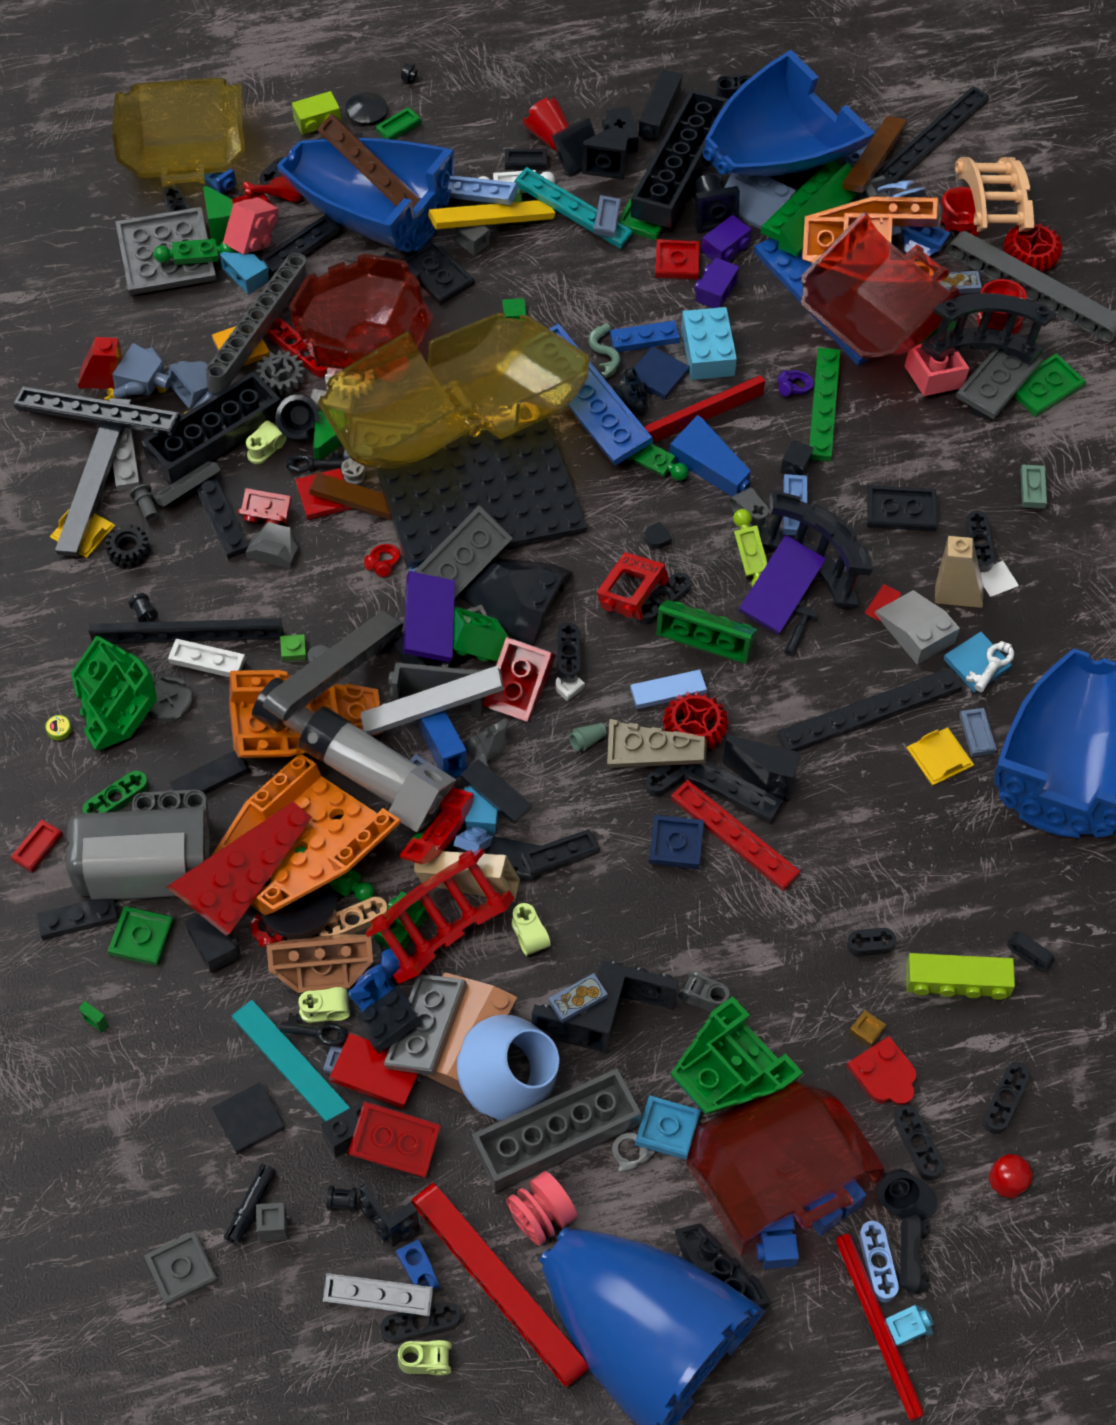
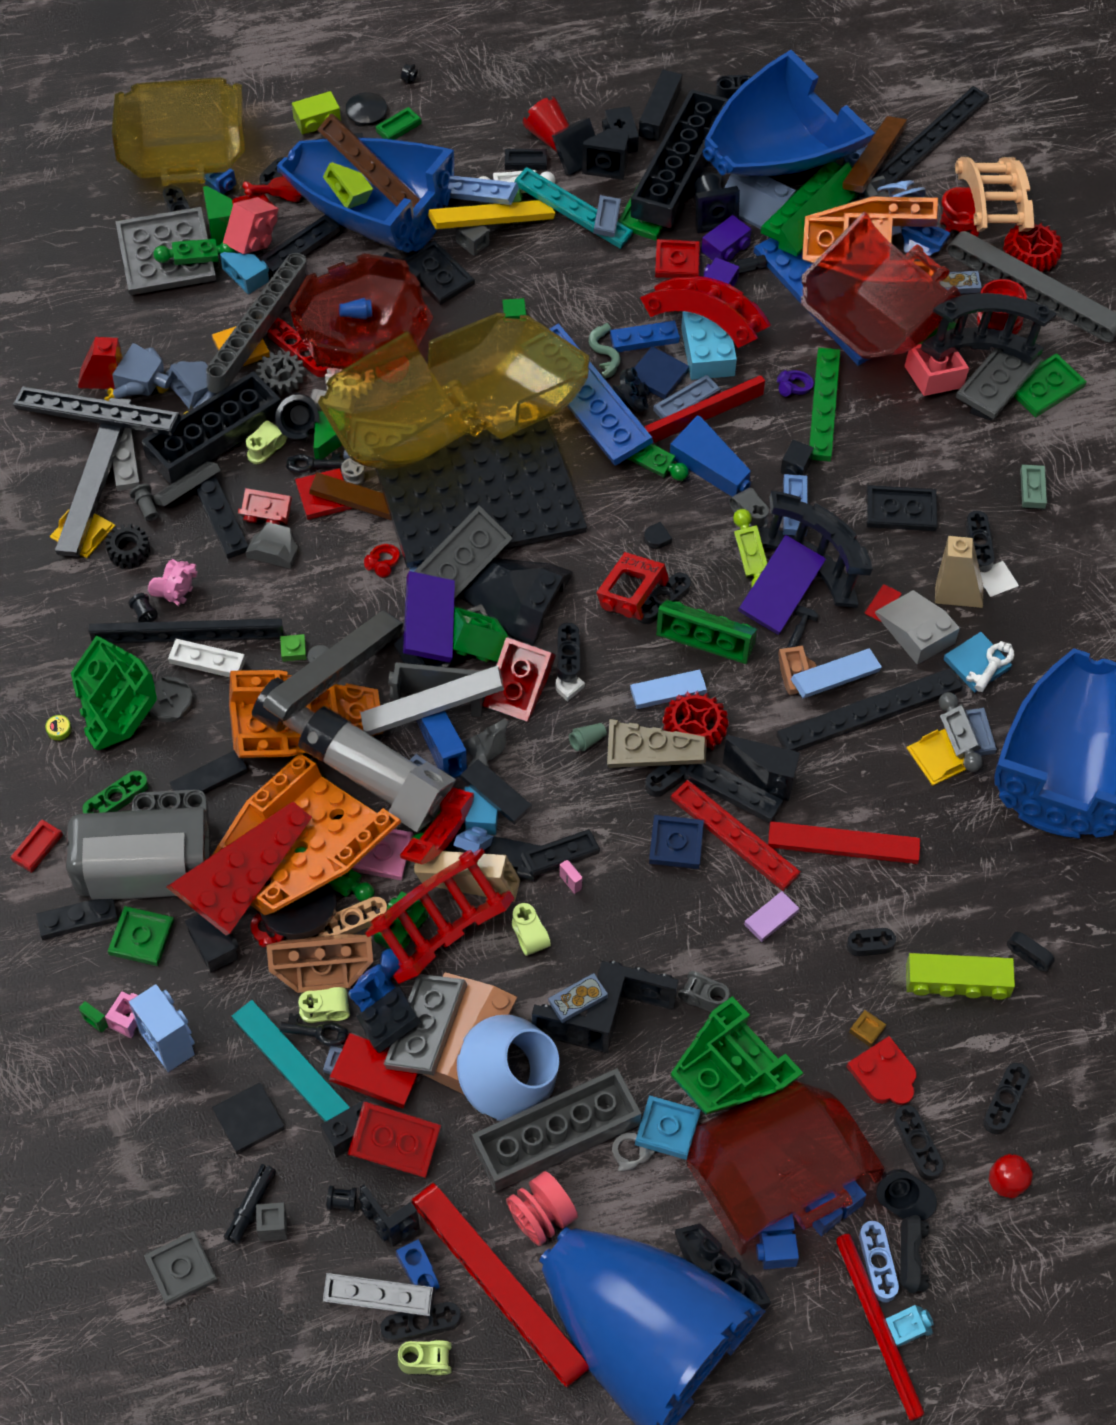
(116, 1016): none -> bright pink brick
(163, 1027): none -> light blue brick
(175, 582): none -> bright pink hair
(348, 185): none -> lime slope
(356, 309): none -> blue cone
(385, 857): none -> bright pink tile
(571, 876): none -> bright pink tile
(688, 396): none -> sand blue tile
(712, 300): none -> red fence
(750, 263): none -> black axle
(771, 916): none -> lavender tile
(793, 661): none -> nougat slope
(836, 673): none -> light blue tile
(844, 842): none -> red tile
(960, 732): none -> dark grey plate

